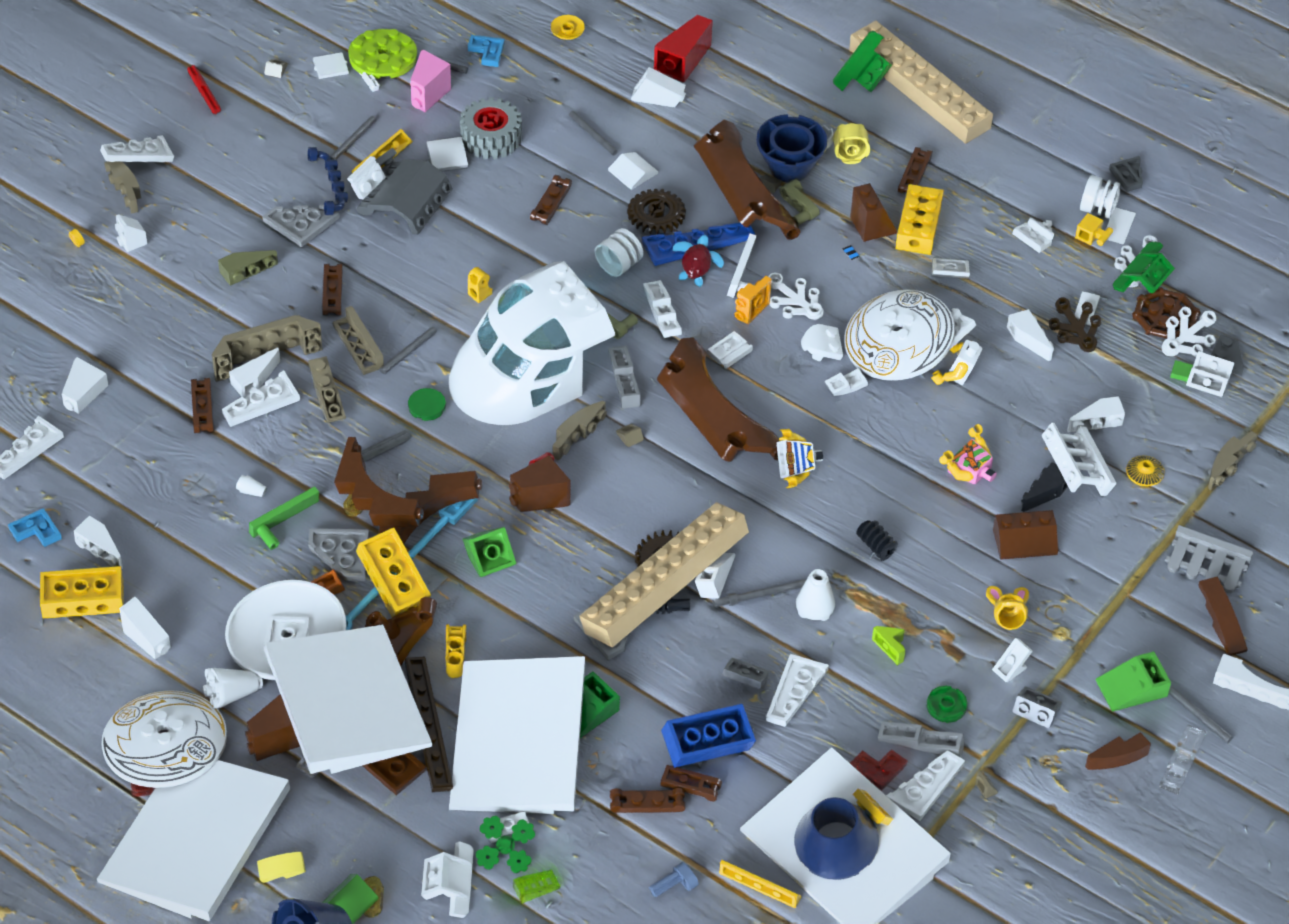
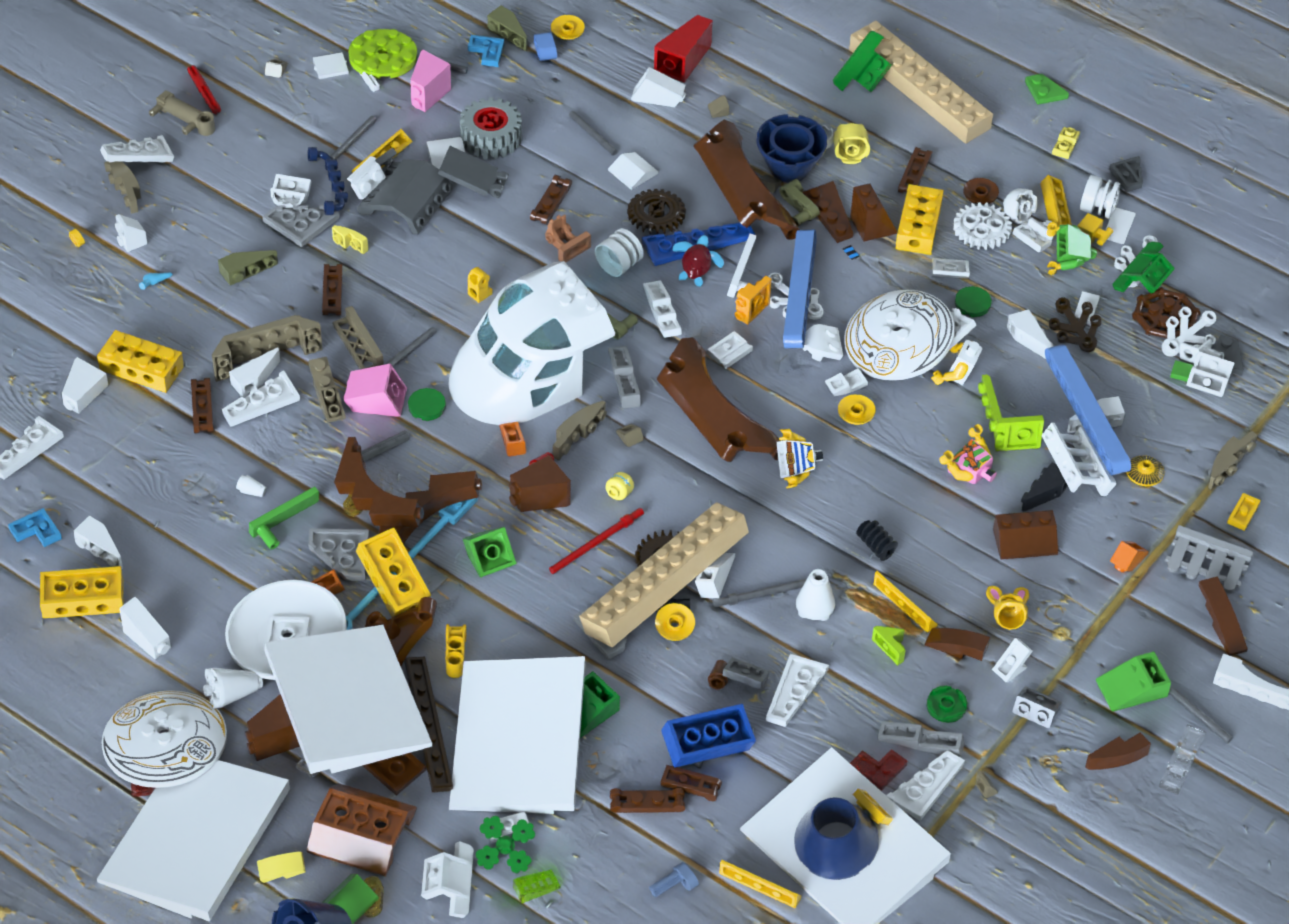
(140, 361): none -> yellow brick
(153, 278): none -> medium azure animal
(195, 118): none -> dark tan piece
(290, 191): none -> white slope
(347, 237): none -> light yellow slope
(354, 837): none -> dark orange slope
(375, 391): none -> bright pink slope
(472, 173): none -> dark grey tile
(506, 25): none -> olive slope
(513, 439): none -> orange slope
(545, 46): none -> medium blue beam
(560, 230): none -> nougat tile
(619, 486): none -> light yellow head
(625, 521): none -> red bar
(675, 614): none -> yellow dish
(716, 679): none -> reddish brown cone
(719, 107): none -> dark tan slope
(800, 289): none -> medium blue beam
(831, 211): none -> reddish brown wing
(856, 409): none -> yellow dish
(904, 602): none -> yellow slope
(958, 642): none -> reddish brown slope
(973, 301): none -> green tile
(981, 191): none -> reddish brown dish
(982, 226): none -> white gear
(1010, 432): none -> lime bracket
(1020, 205): none -> white cylinder
(1044, 89): none -> bright green wing
(1055, 201): none -> yellow slope
(1066, 142): none -> light yellow slope
(1072, 247): none -> bright green torso
(1087, 410): none -> medium blue beam
(1128, 556): none -> orange slope
(1204, 348): none -> white bracket
(1243, 511): none -> yellow plate

